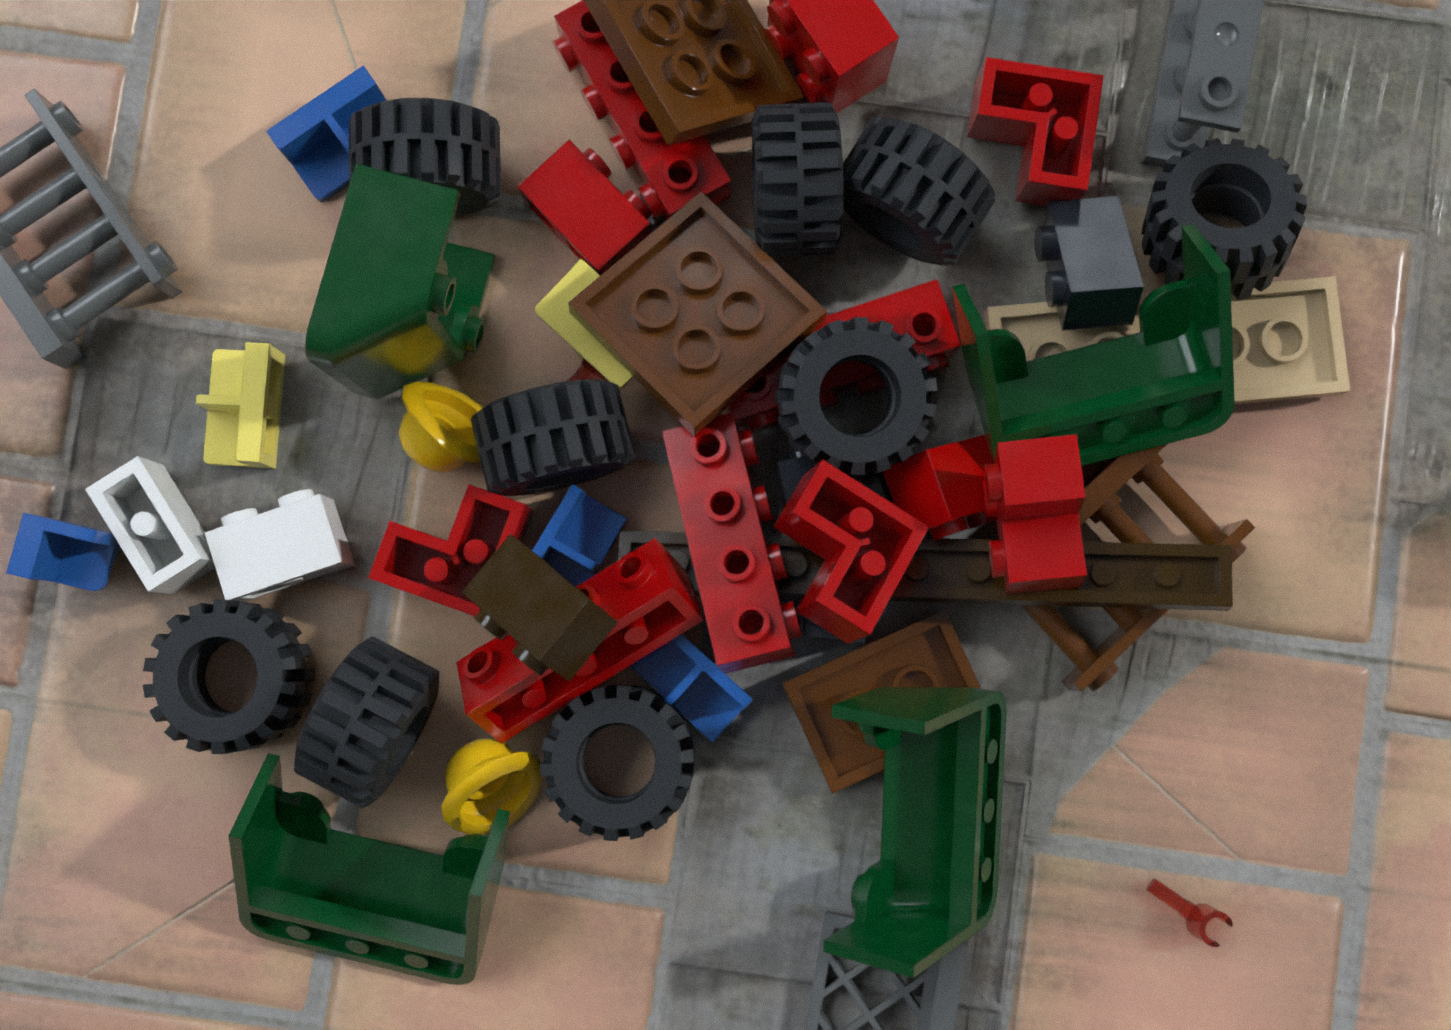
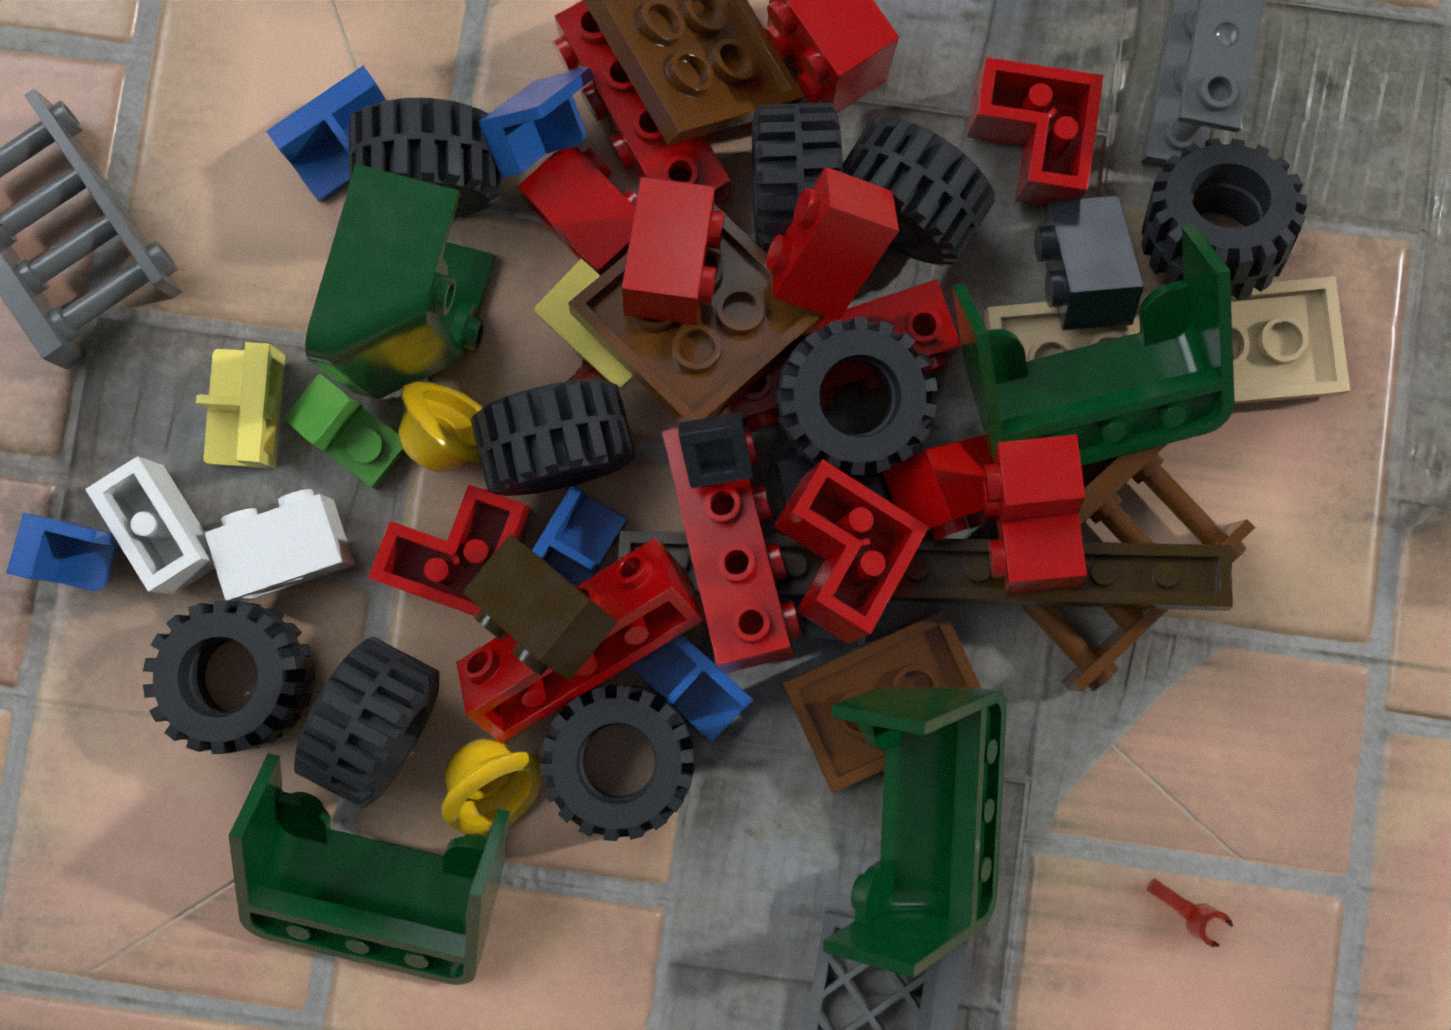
(346, 431): none -> bright green slope
(536, 122): none -> blue panel
(669, 251): none -> red brick
(715, 450): none -> black plate
(832, 243): none -> red brick

